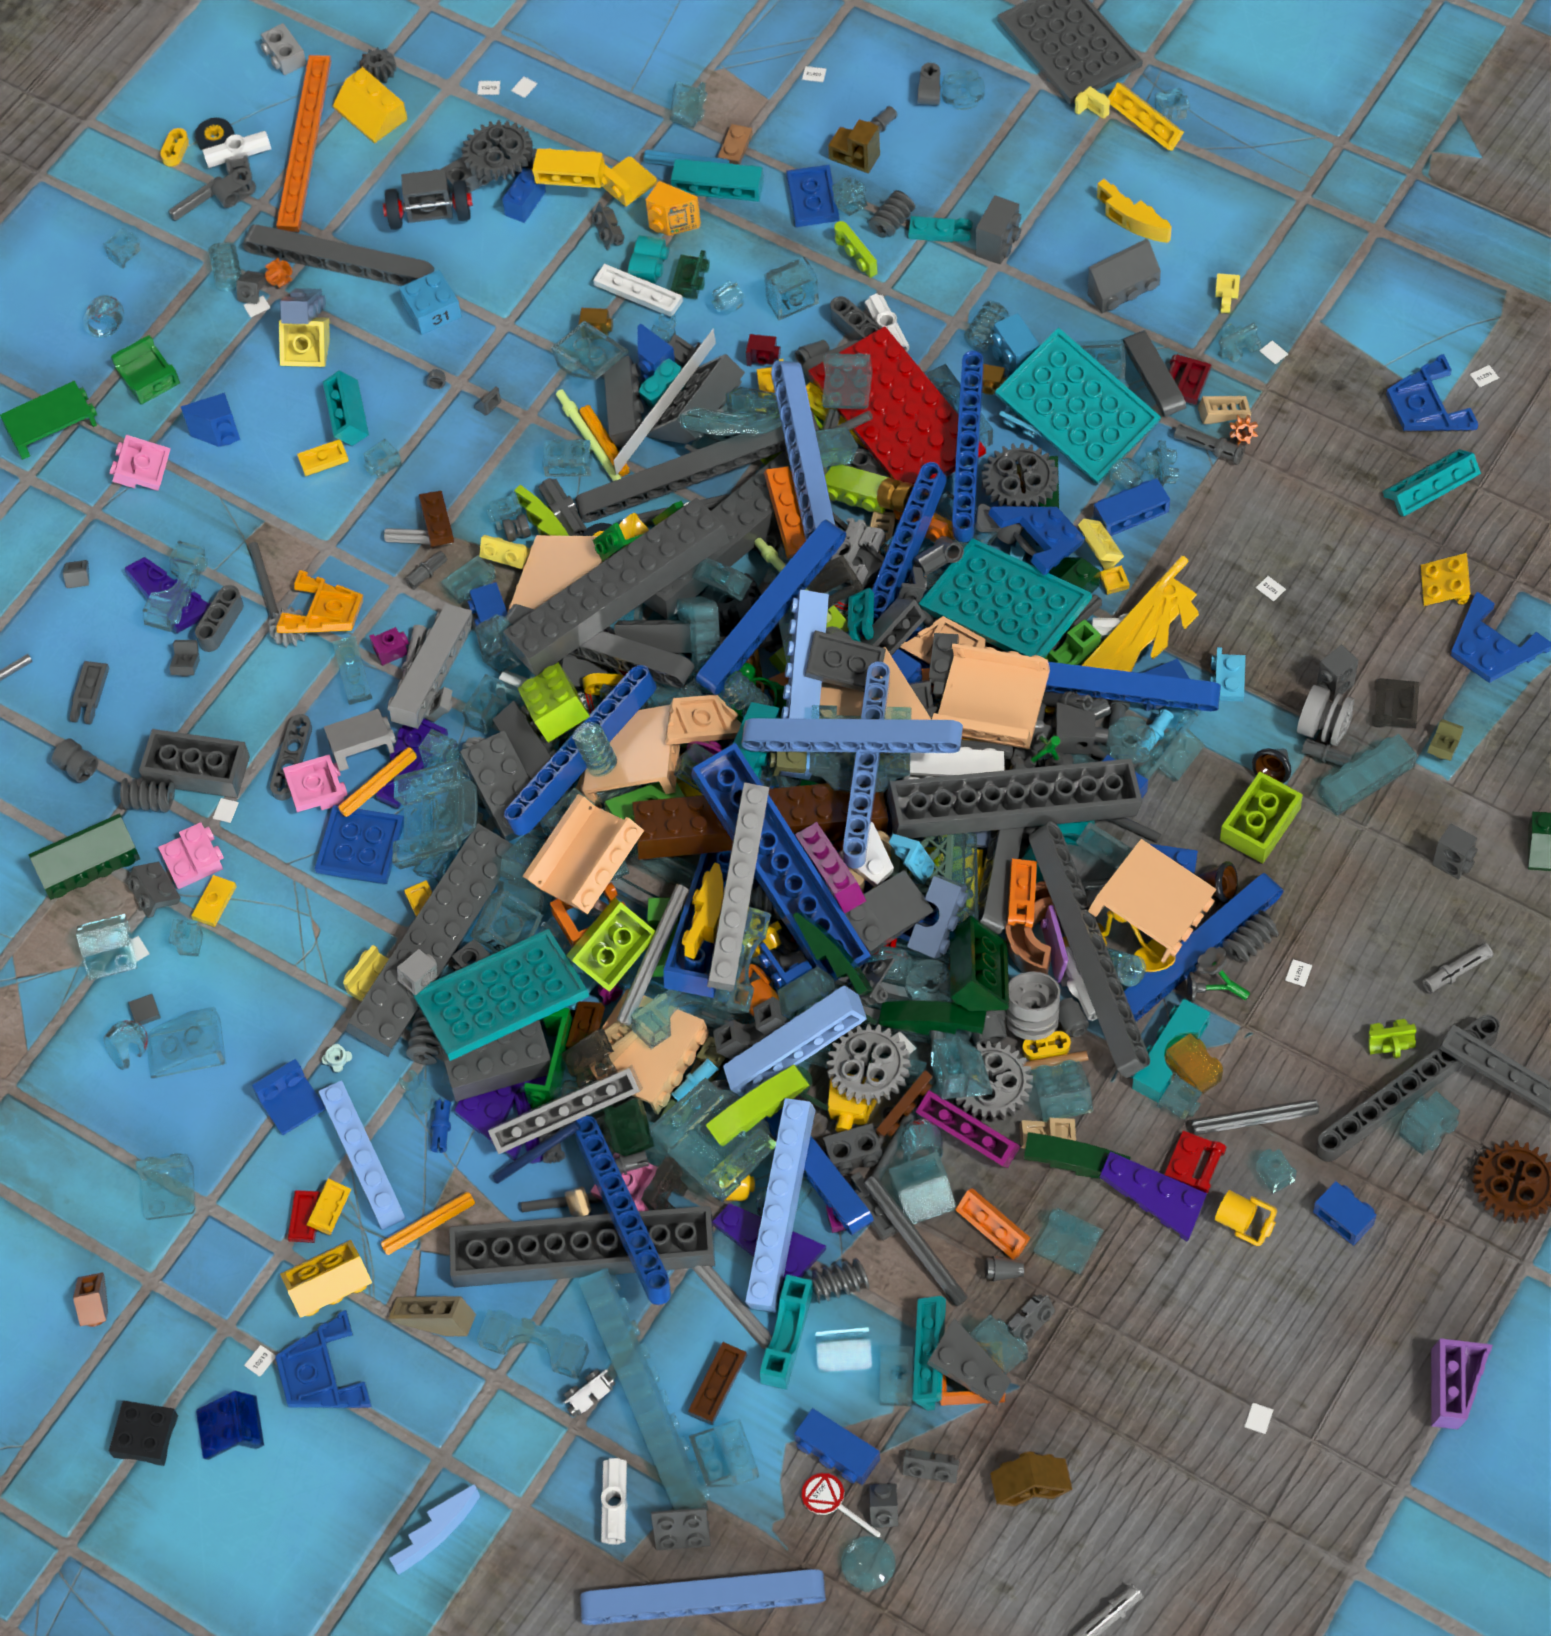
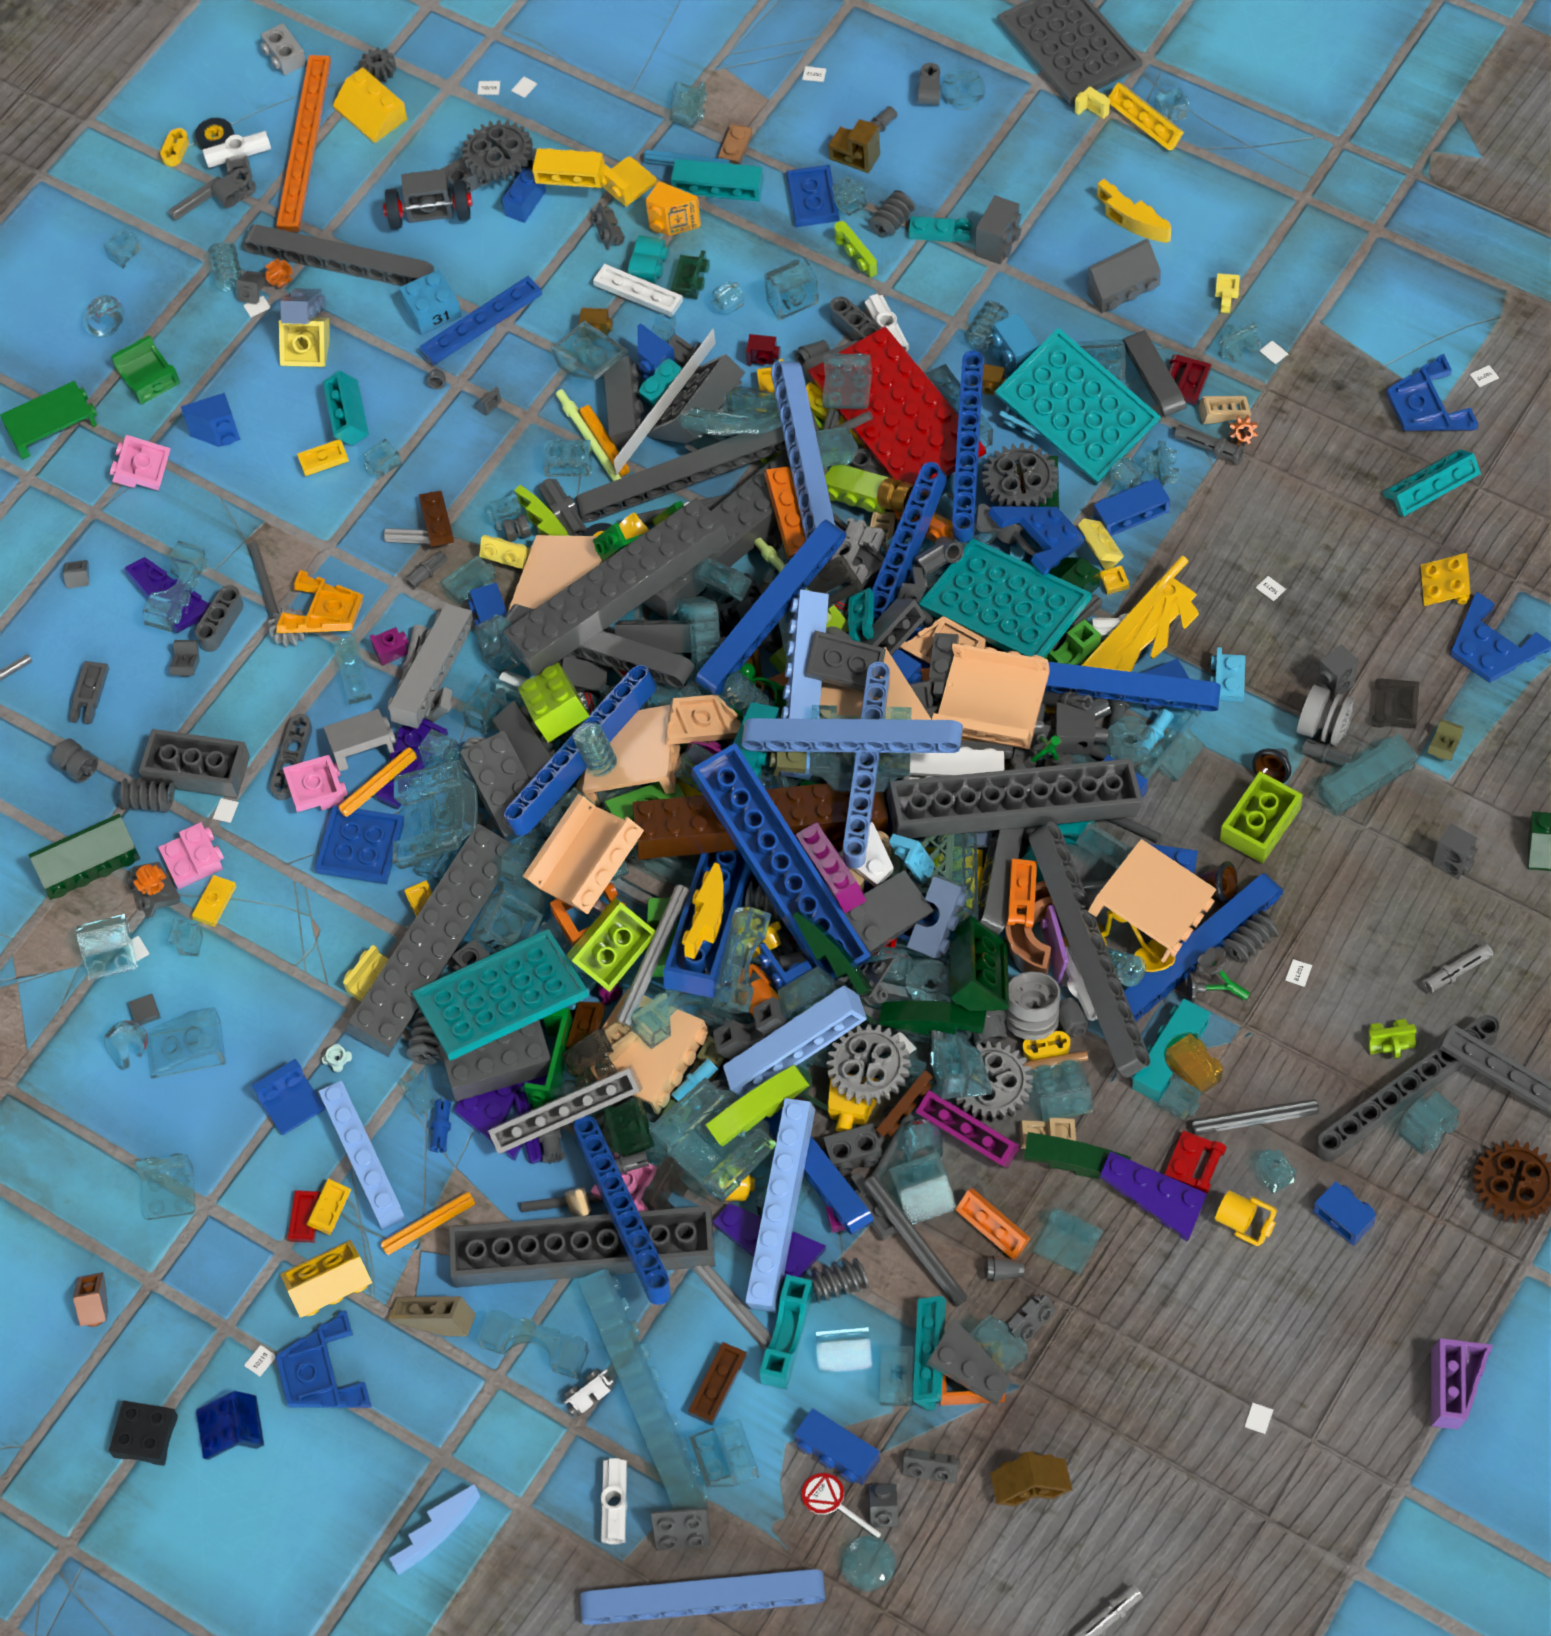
(149, 879): none -> orange gear
(417, 971): light grey brick -> none
(480, 320): none -> blue plate
(536, 1152): dark blue bar -> none
(593, 682): yellow beam -> none
(738, 887): light grey brick -> none

